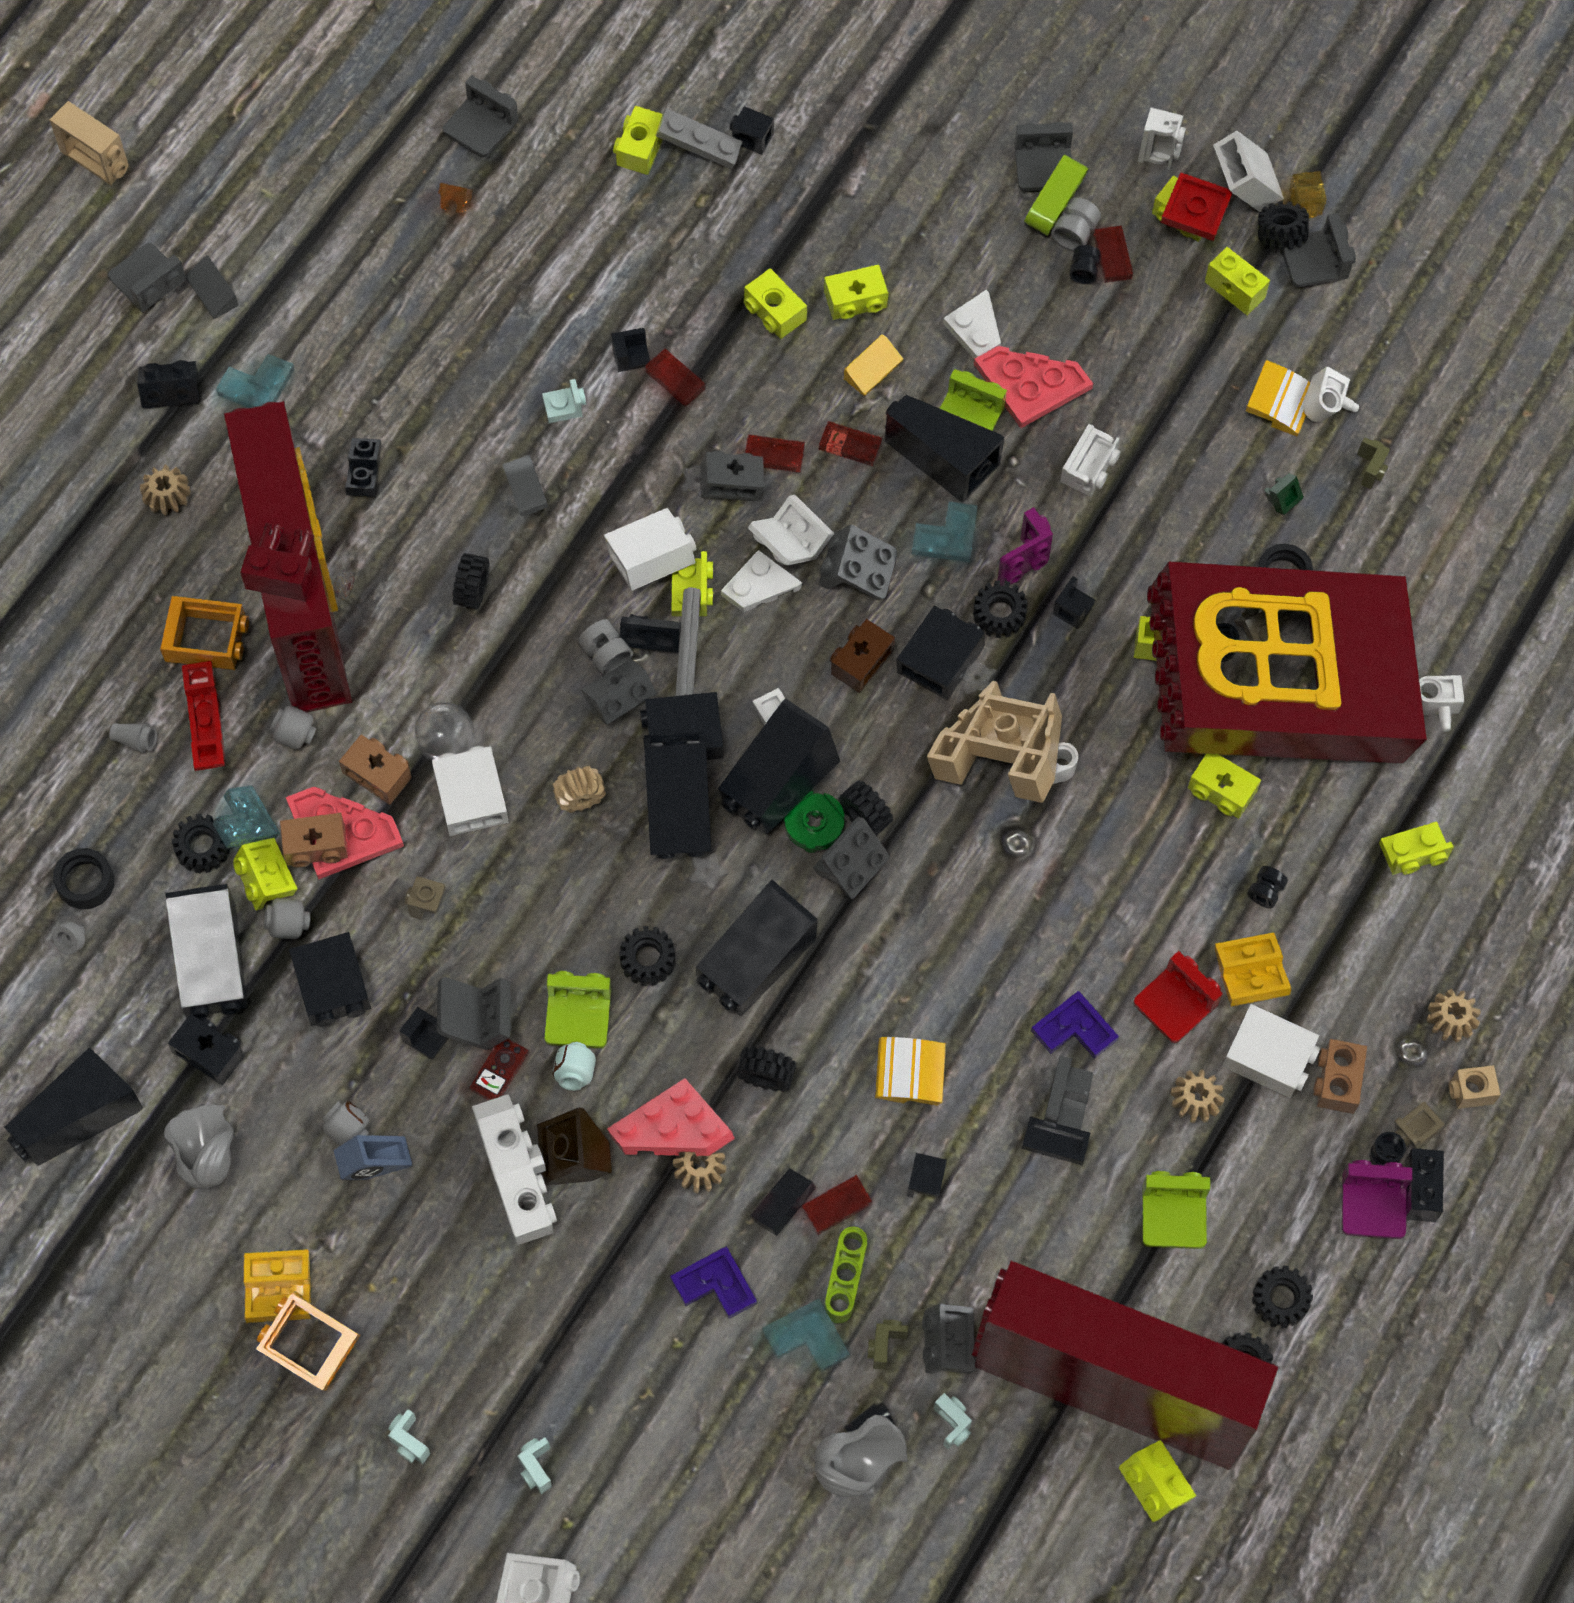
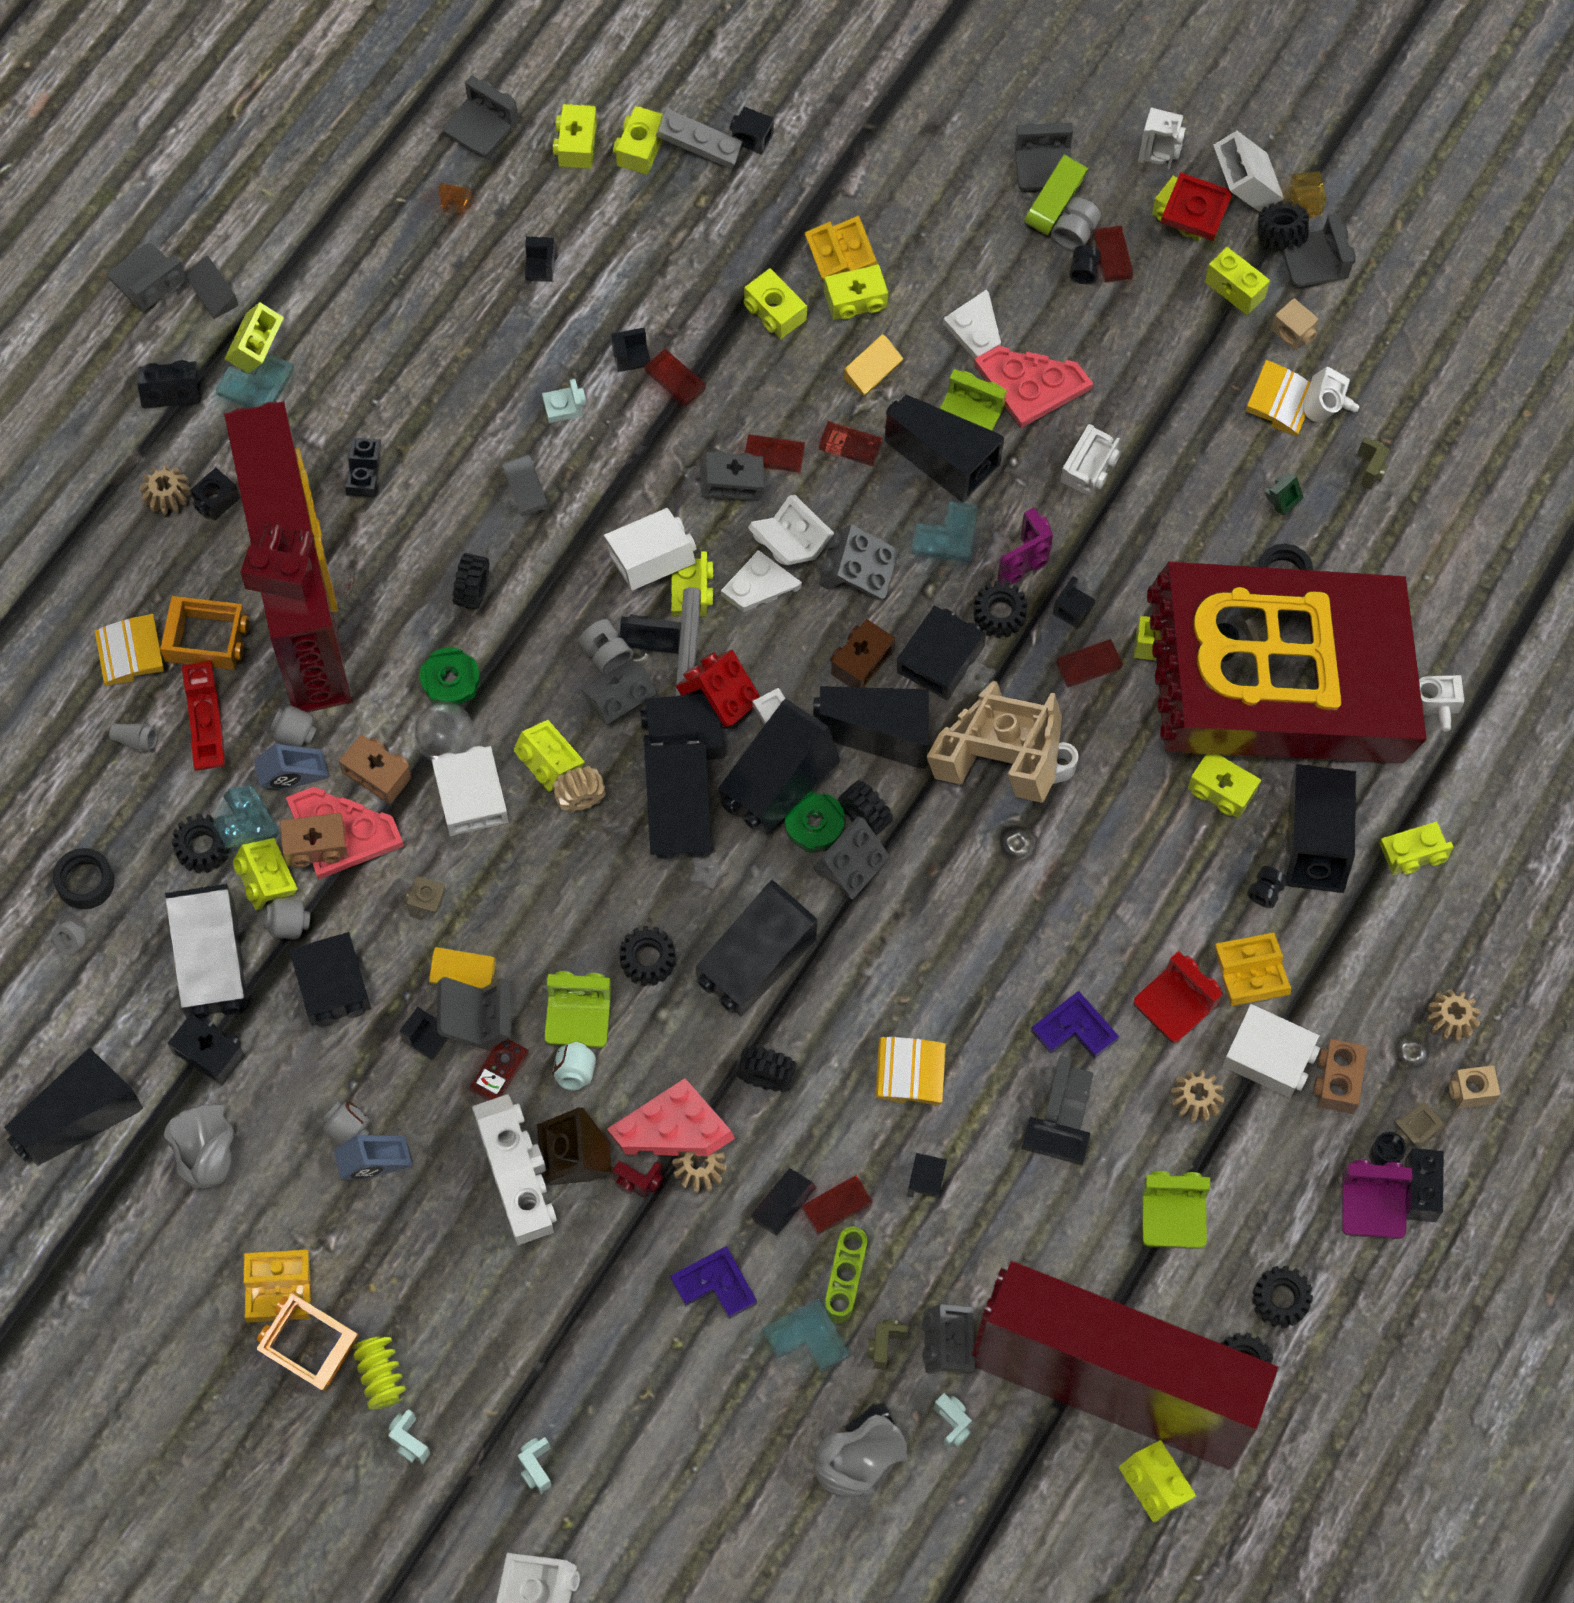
(89, 143): tan window -> none
(128, 649): none -> yellow slope
(214, 483): none -> black brick
(254, 338): none -> neon yellow brick
(290, 766): none -> sand blue slope
(377, 1372): none -> neon yellow piece
(435, 668): none -> green plate
(463, 967): none -> yellow slope
(540, 259): none -> black panel
(546, 753): none -> neon yellow bracket
(576, 136): none -> neon yellow brick
(631, 1180): none -> dark red bracket
(723, 684): none -> red bracket
(841, 247): none -> yellow slope
(877, 721): none -> black slope
(1089, 663): none -> clear red tile
(1295, 324): none -> tan brick
(1321, 828): none -> black slope

